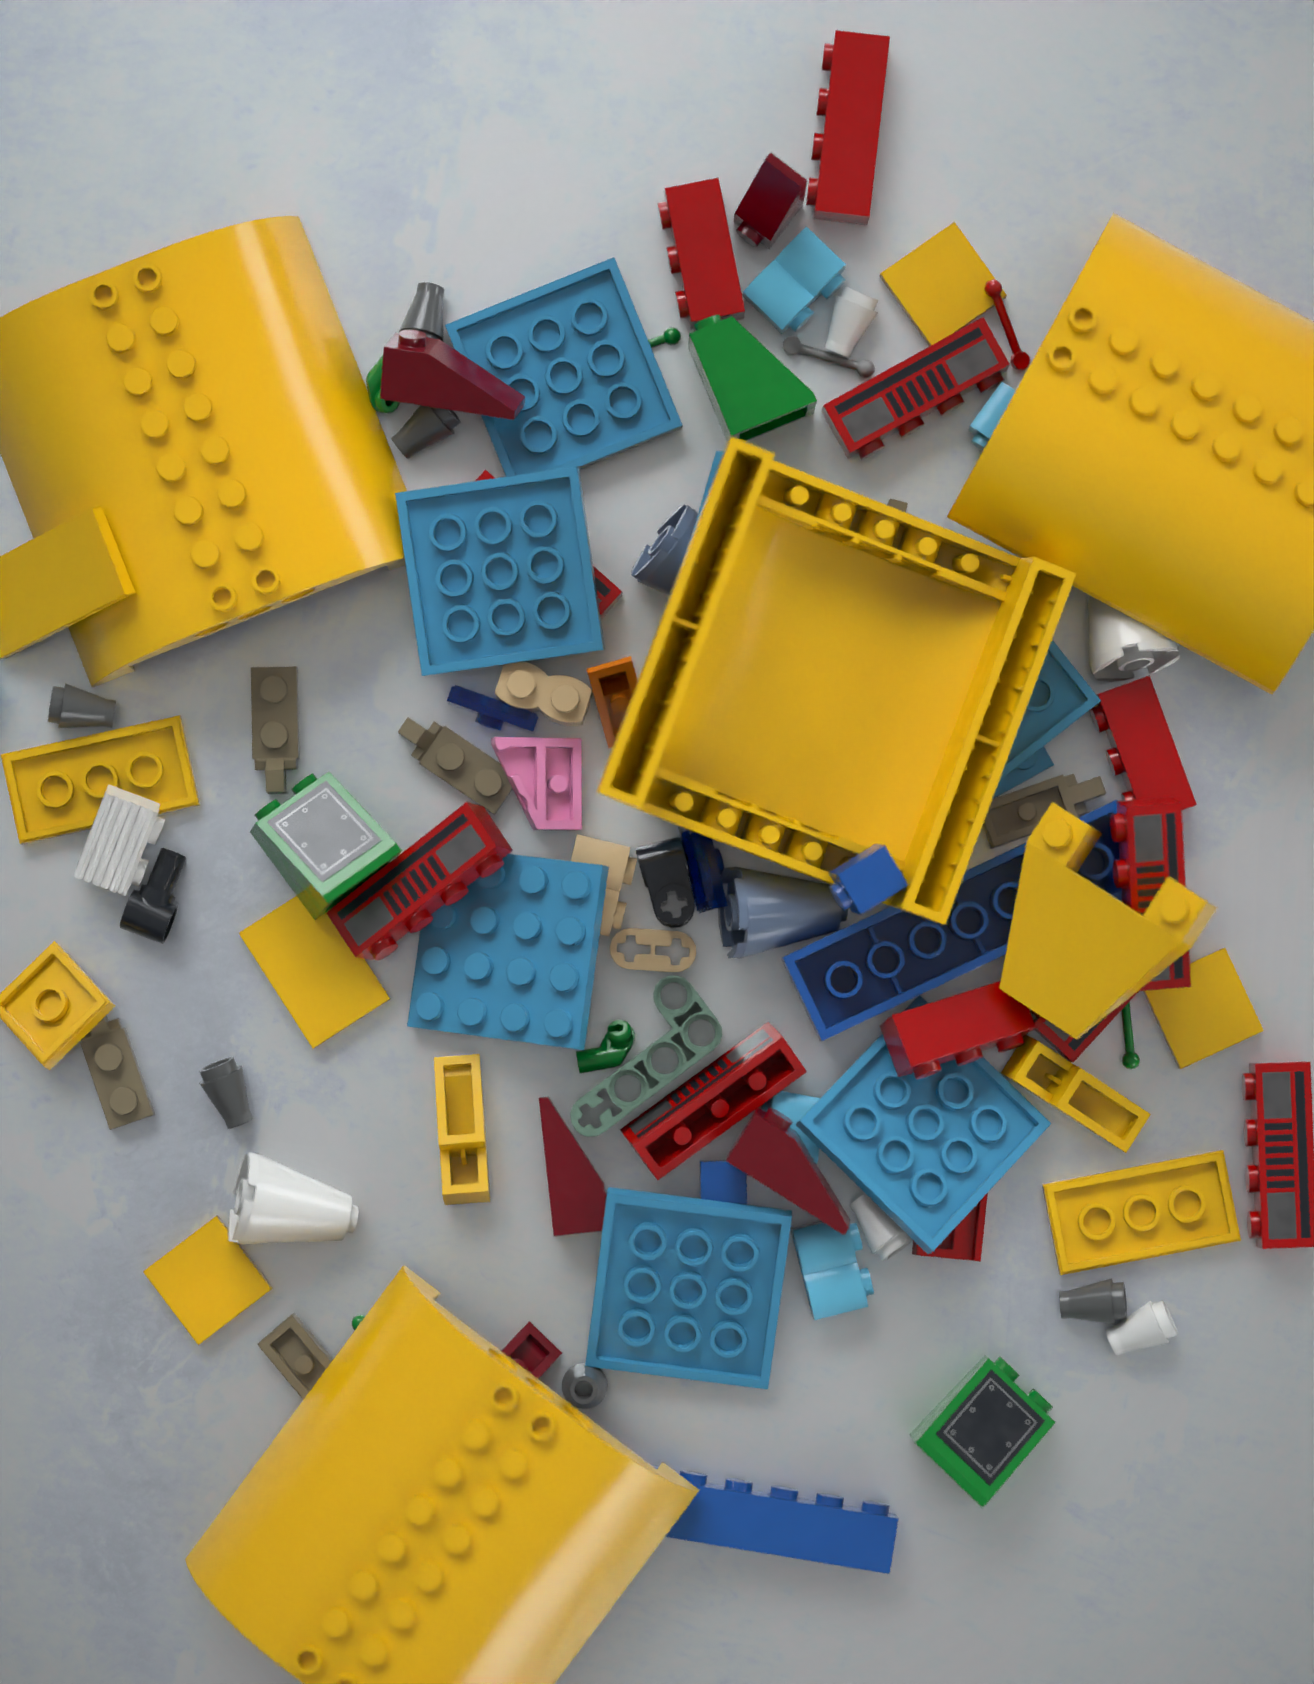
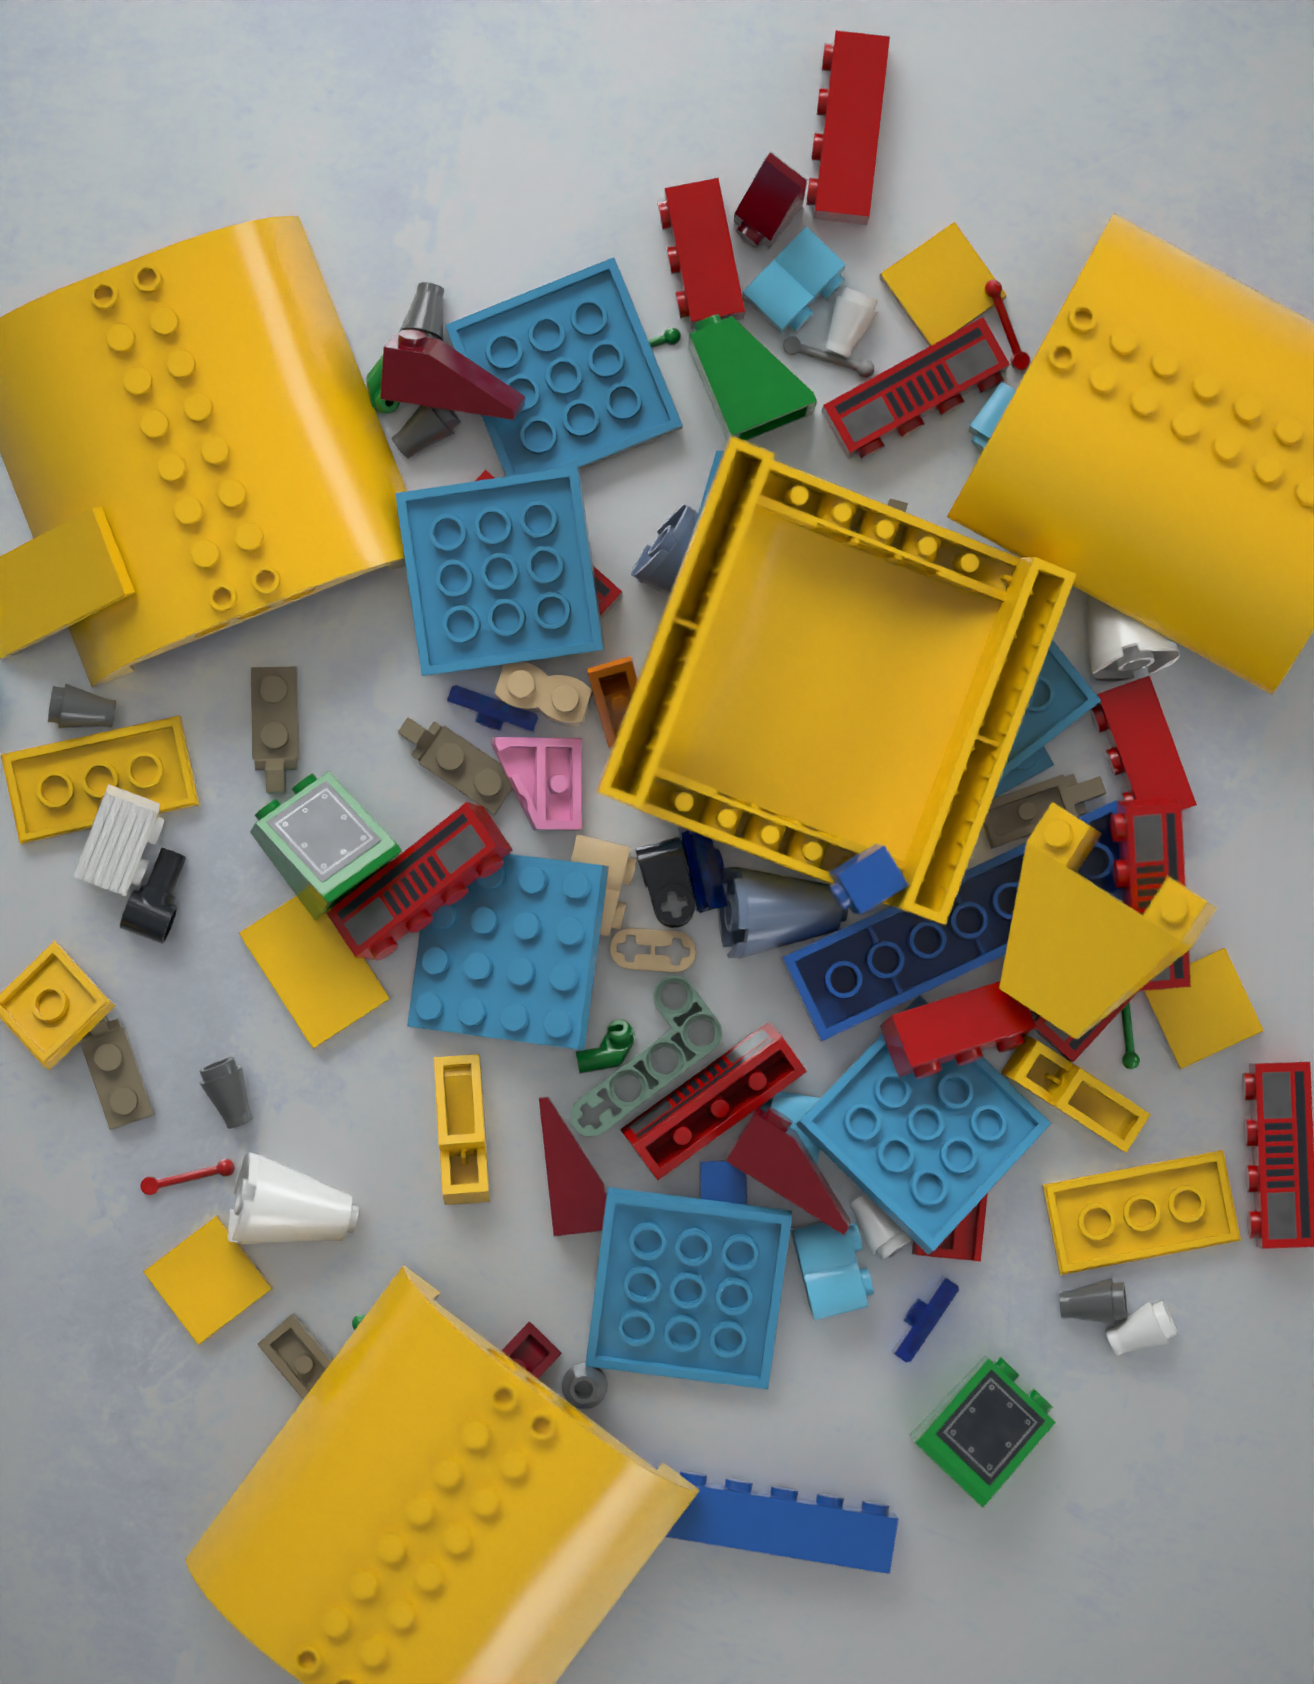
(151, 1185): none -> red hinge
(923, 1318): none -> clear blue plate

